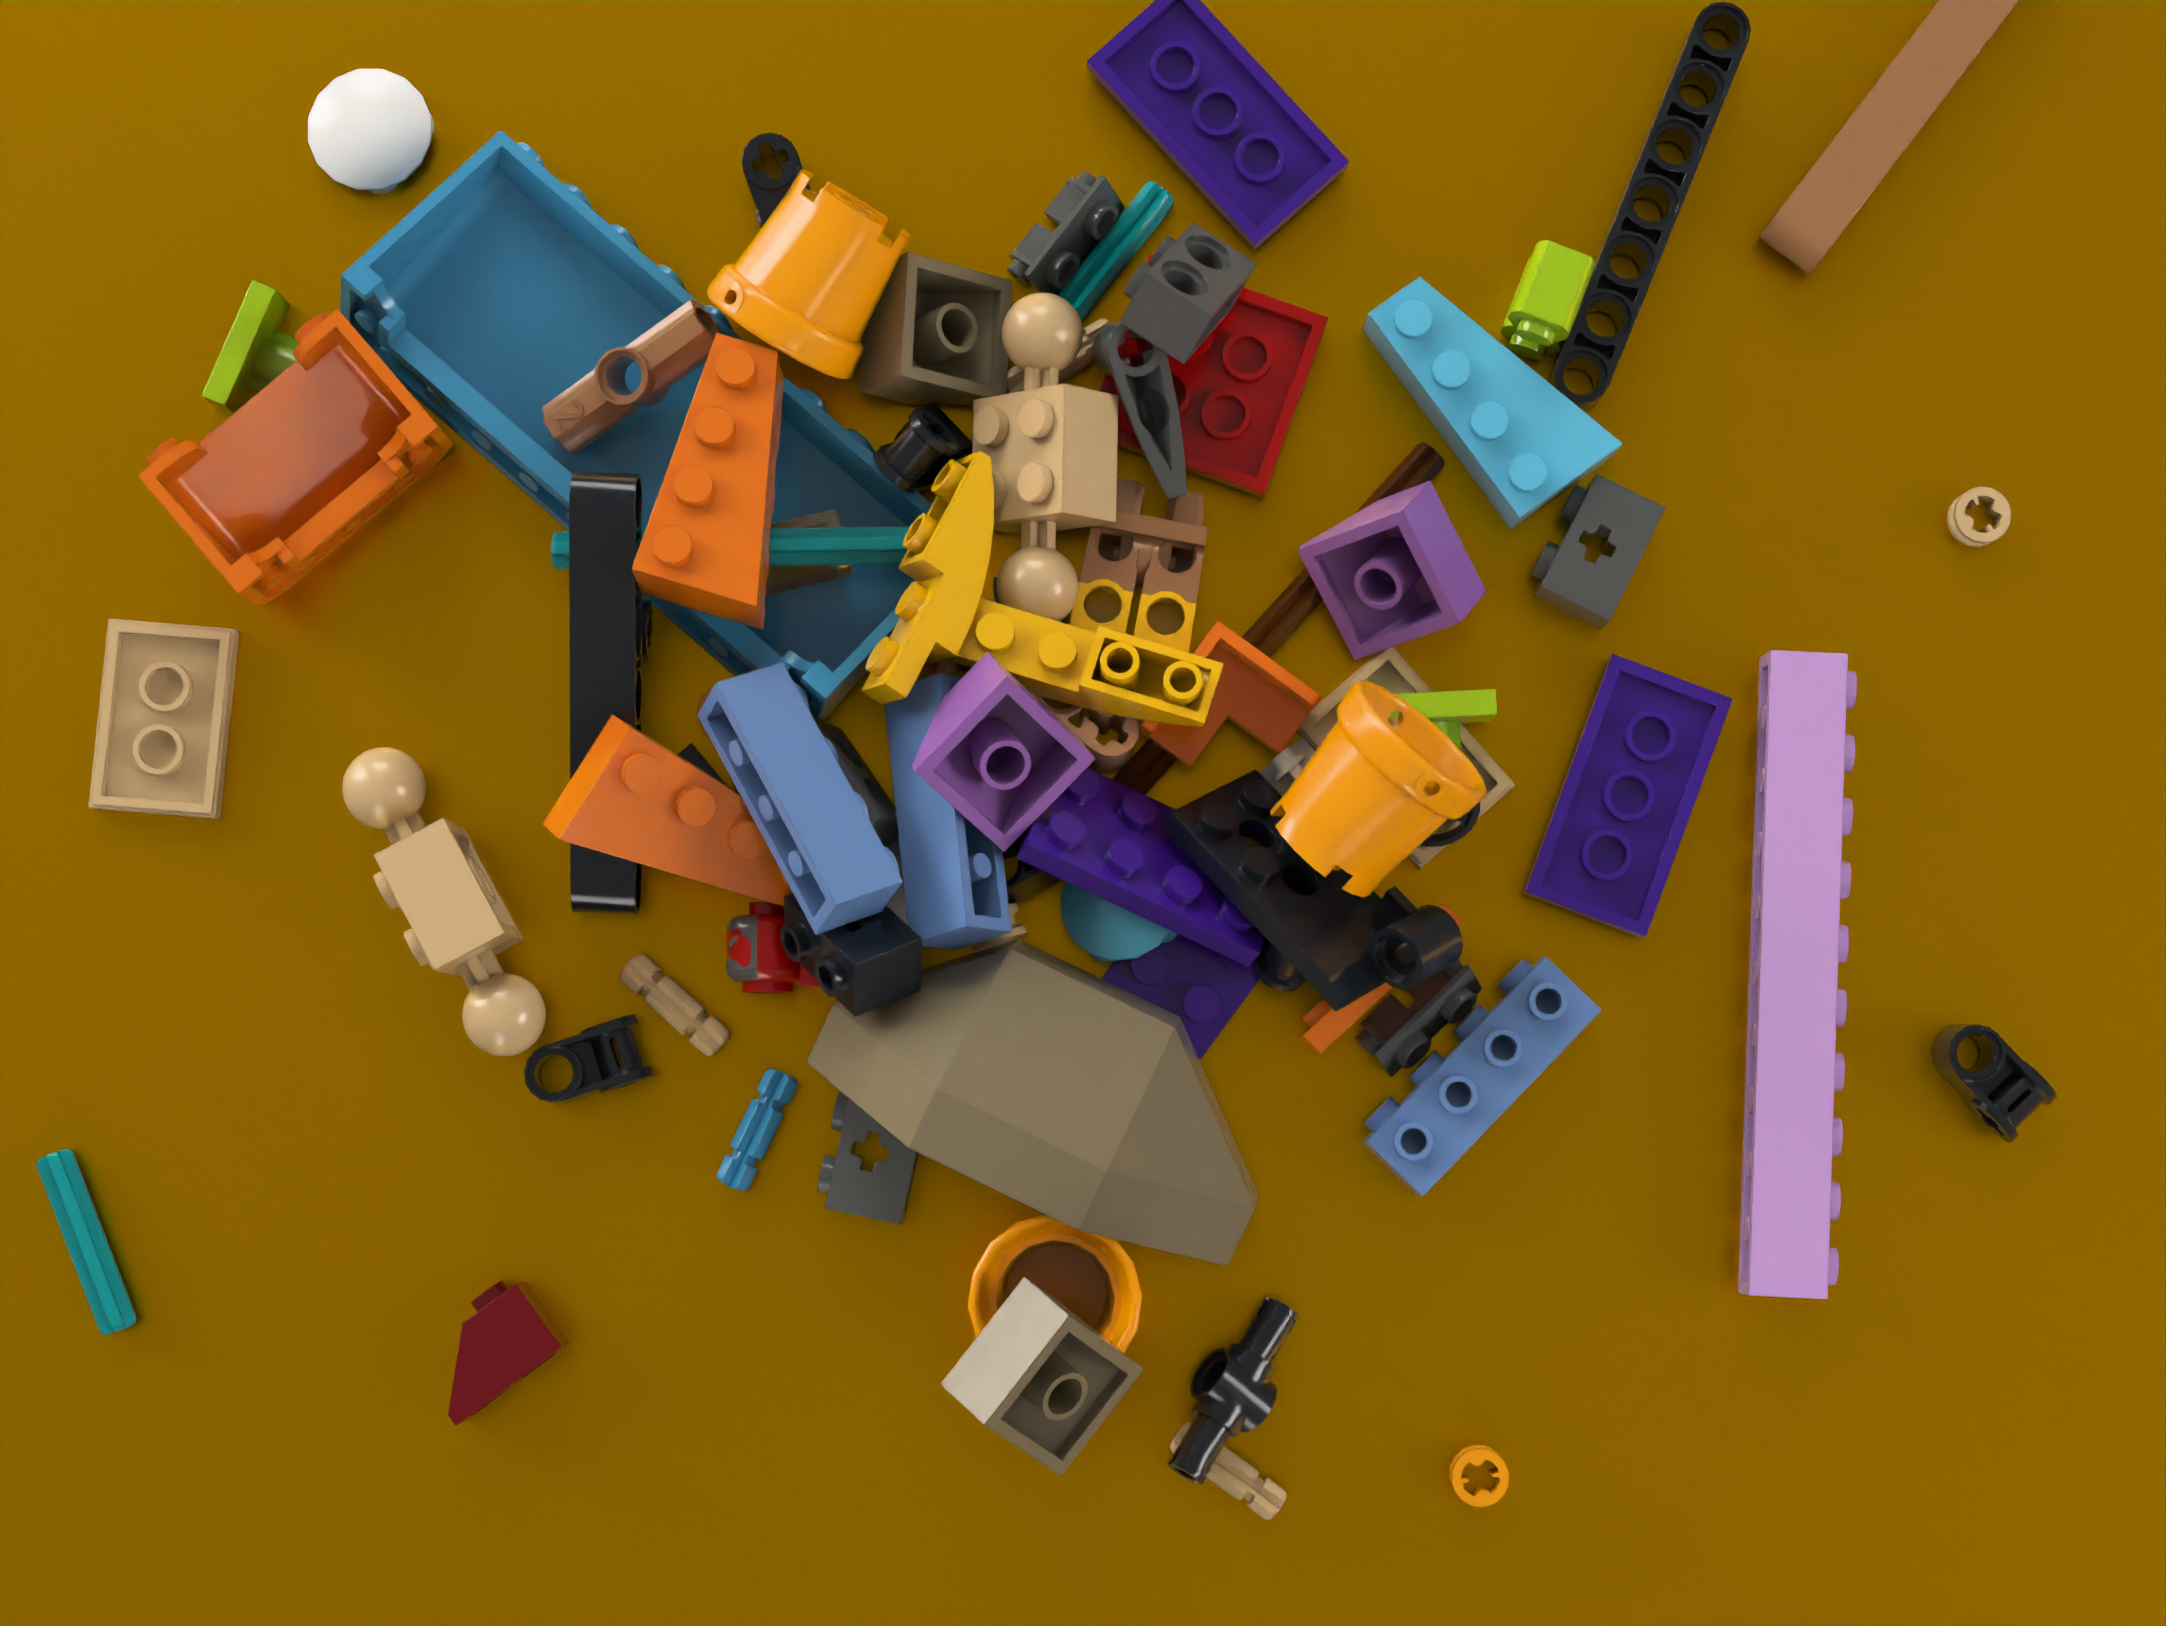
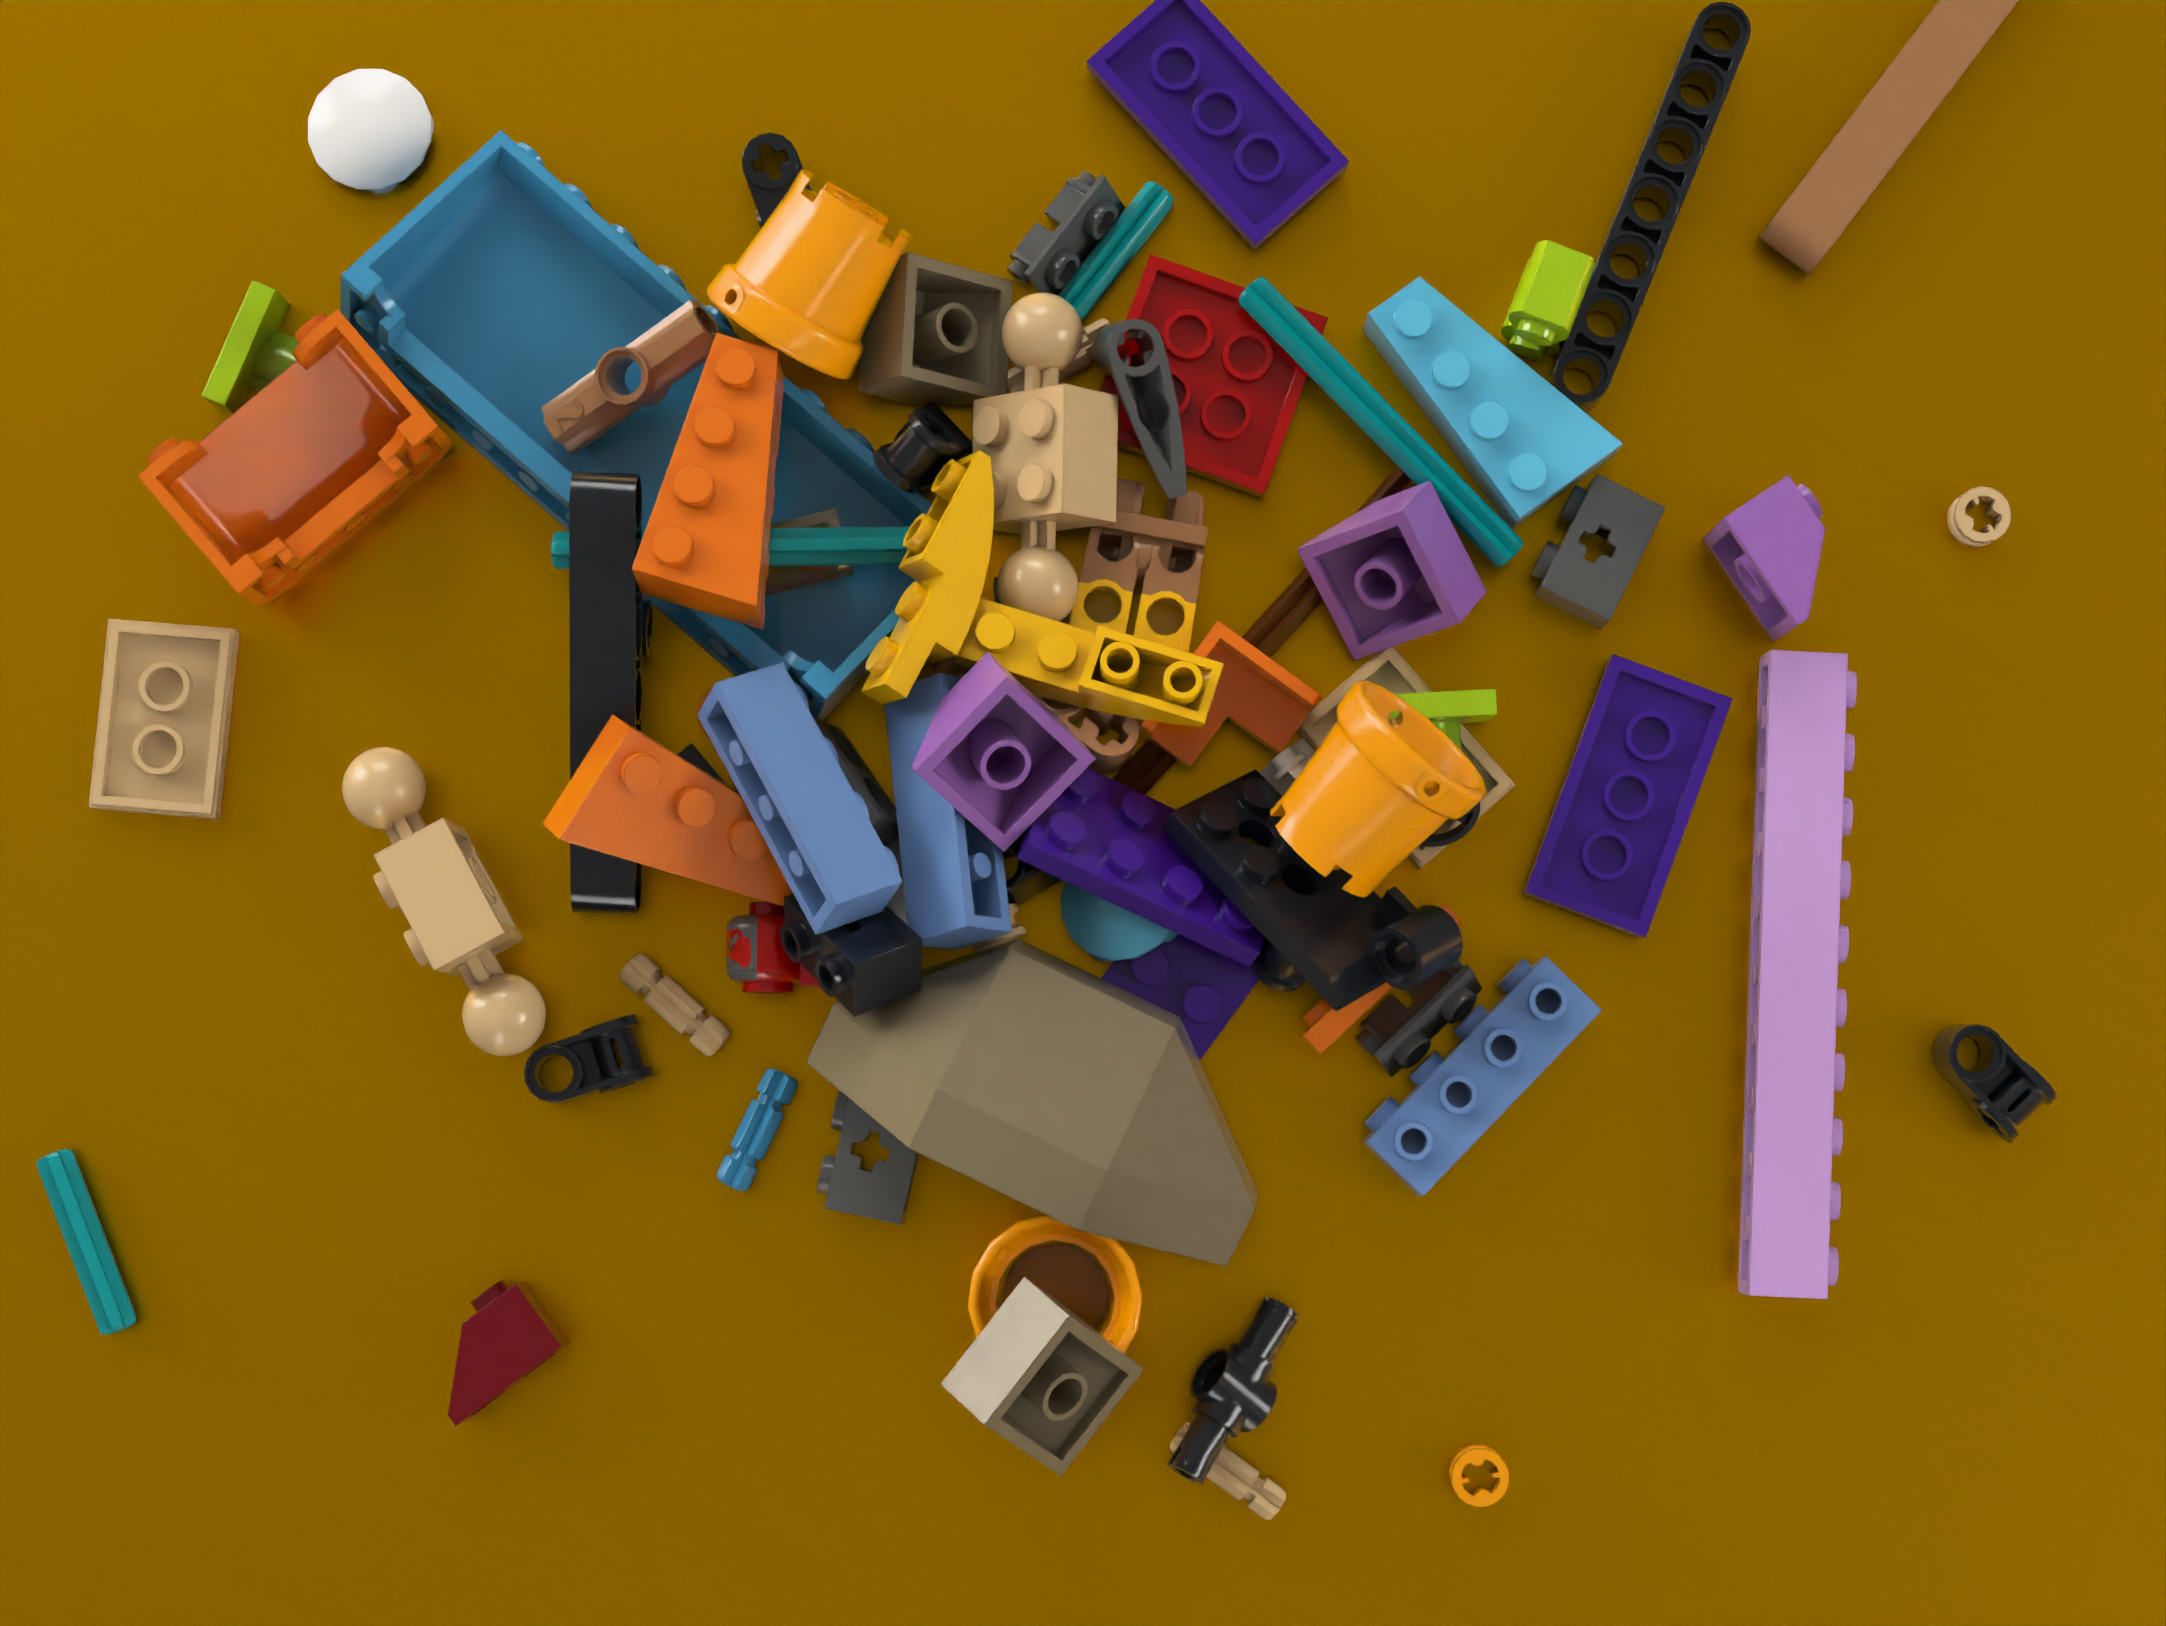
(1185, 291): dark grey brick -> none
(1379, 420): none -> teal axle
(1773, 554): none -> medium lavender slope

